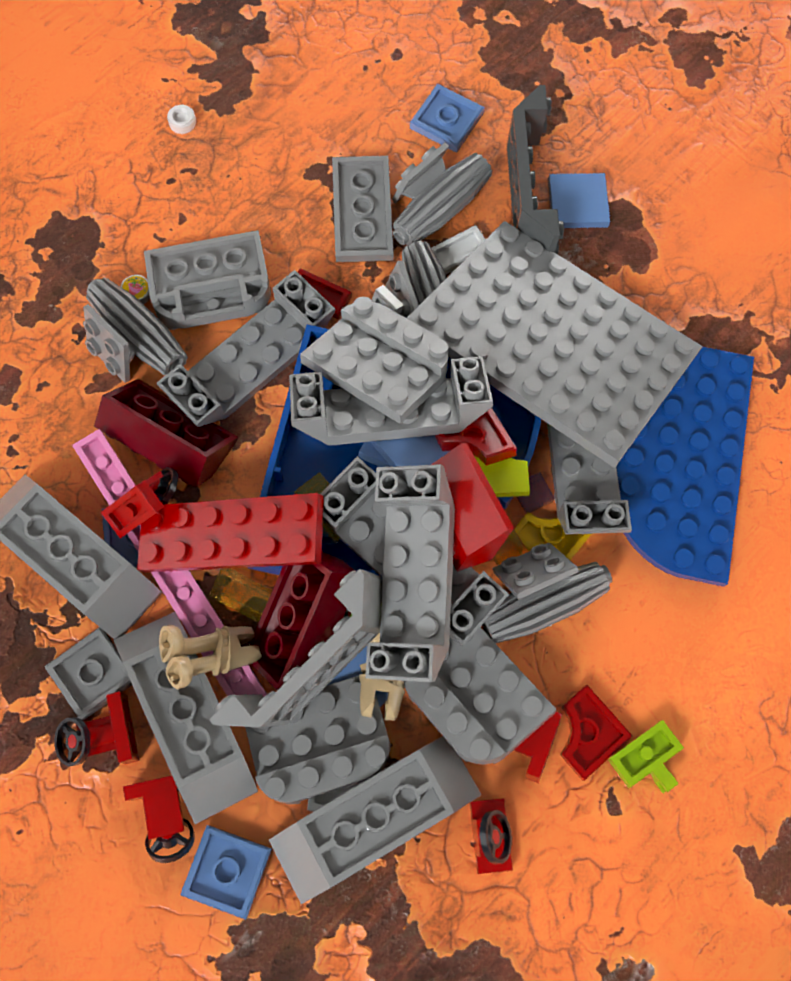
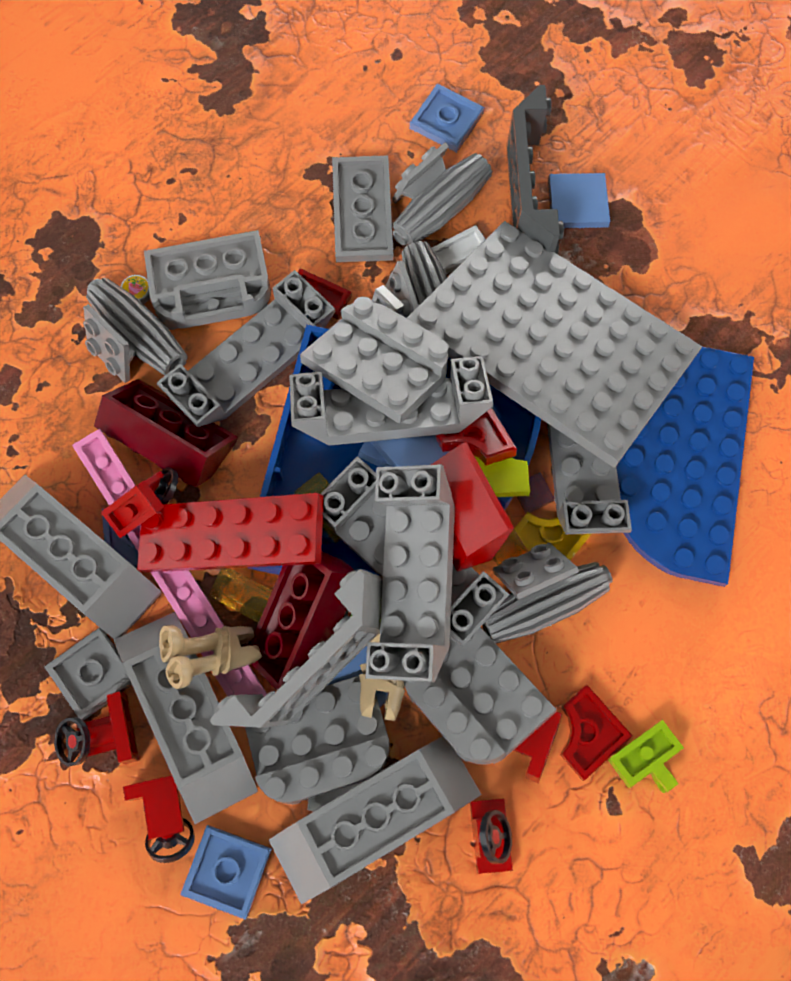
(181, 119): white tile -> none

